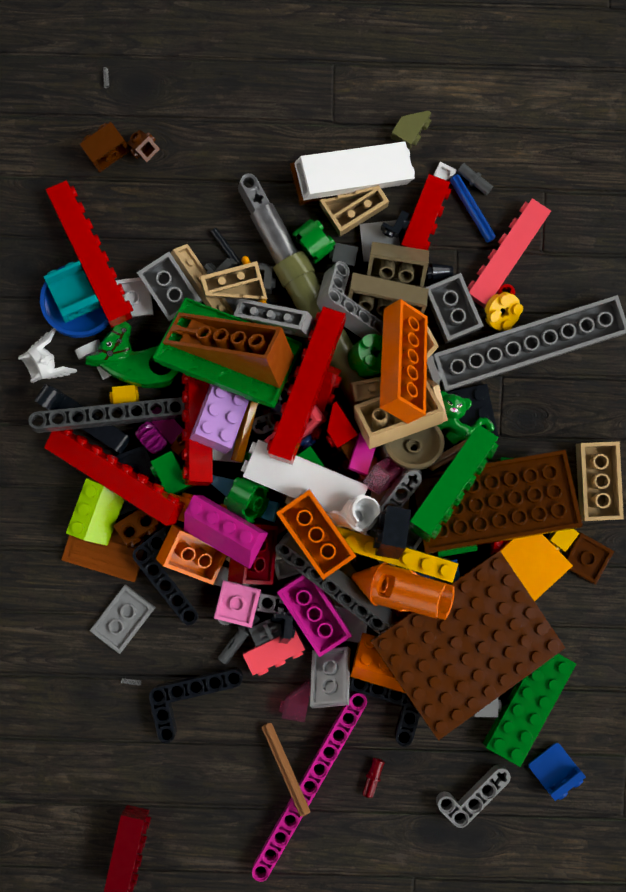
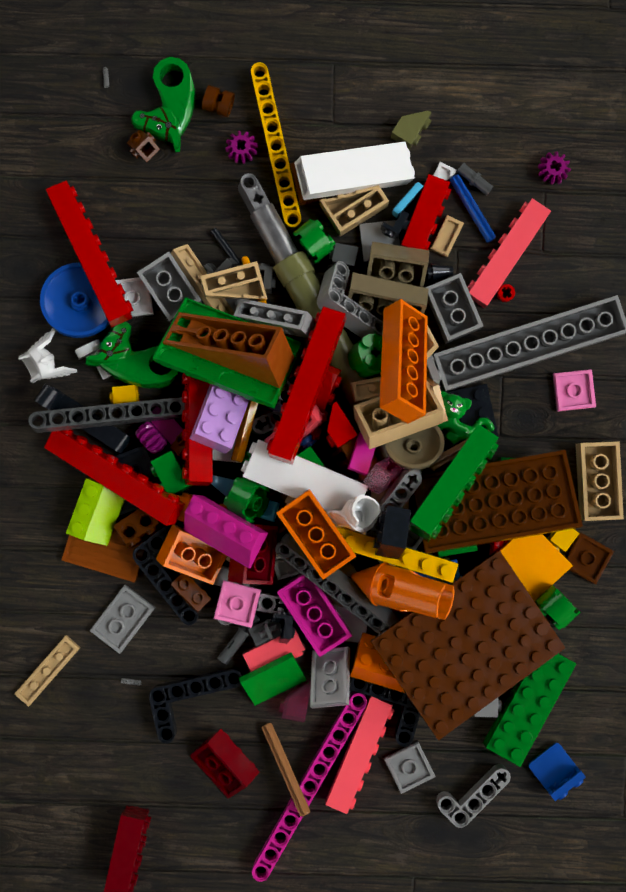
(47, 670): none -> tan tile
(72, 291): teal panel -> none
(104, 146): reddish brown brick -> none
(178, 102): none -> green animal
(190, 592): none -> reddish brown bracket
(211, 101): none -> reddish brown wheel
(225, 763): none -> dark red slope
(245, 140): none -> magenta gear
(272, 138): none -> yellow beam
(272, 679): none -> green tile
(358, 754): none -> coral brick
(373, 778): dark red axle -> none
(407, 199): none -> medium azure tile
(409, 767): none -> light grey tile
(447, 236): none -> tan tile
(512, 311): yellow plate -> none
(556, 162): none -> magenta gear
(558, 607): none -> green brick
(574, 390): none -> bright pink tile

